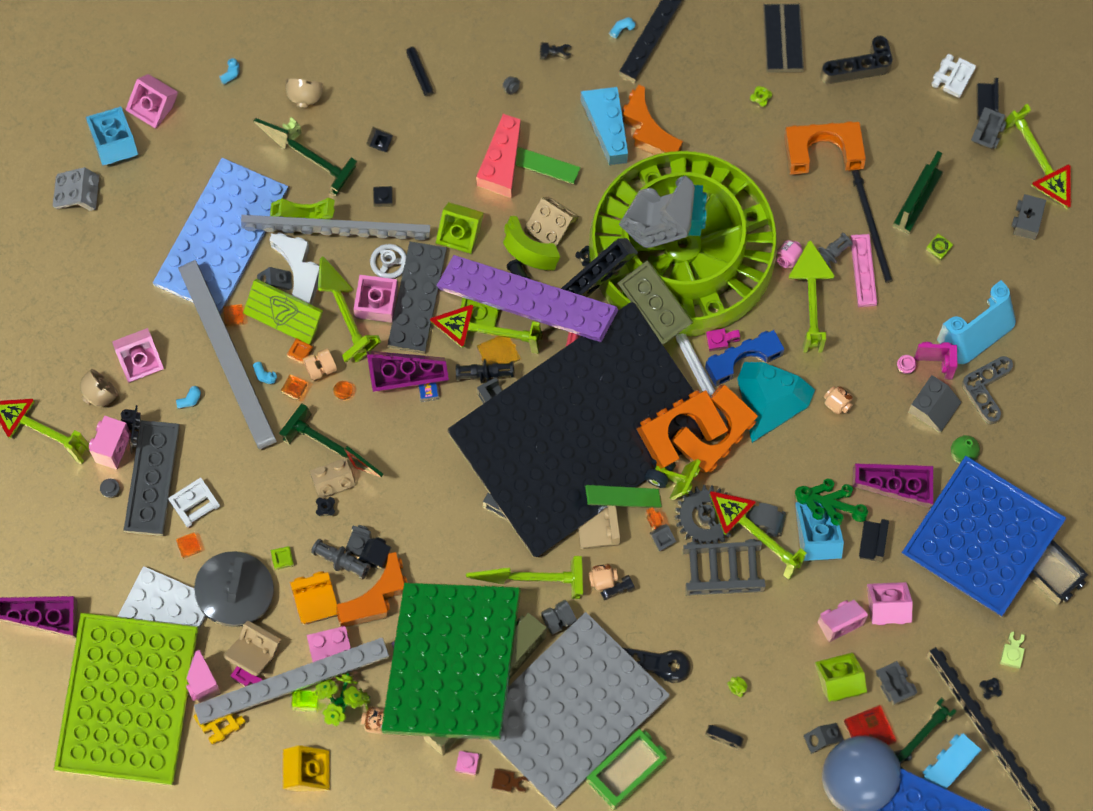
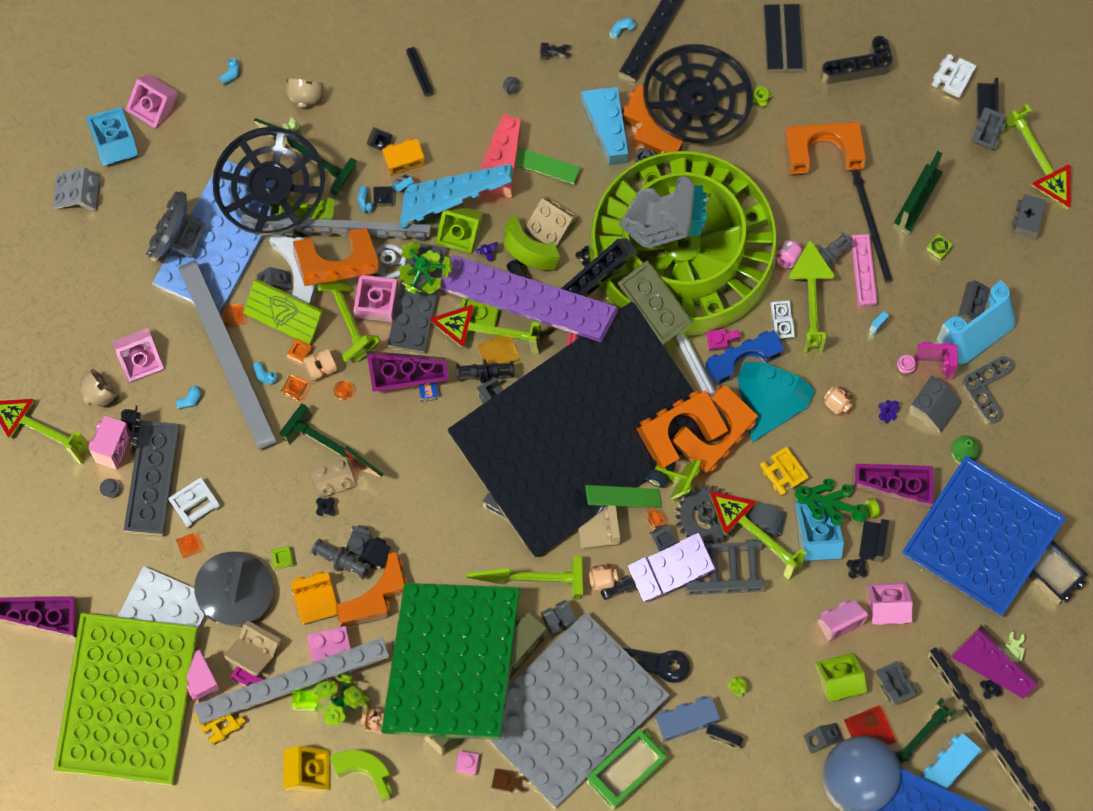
(175, 230): none -> dark grey bracket
(268, 171): none -> black dish
(318, 270): none -> orange arch
(362, 200): none -> medium azure arm
(363, 762): none -> lime arch
(401, 182): none -> medium azure tile
(403, 156): none -> light orange brick
(426, 262): none -> lime plant
(449, 191): none -> medium azure wing
(487, 250): none -> dark purple plant
(642, 153): none -> black plate
(672, 567): none -> piece
(686, 719): none -> sand blue brick
(698, 86): none -> black dish
(782, 319): none -> white slope
(788, 467): none -> yellow plate
(860, 563): none -> black plate
(873, 507): none -> lime tile
(879, 322): none -> medium azure tile
(888, 410): none -> dark purple plant
(973, 300): none -> dark grey slope
(994, 661): none -> magenta wedge

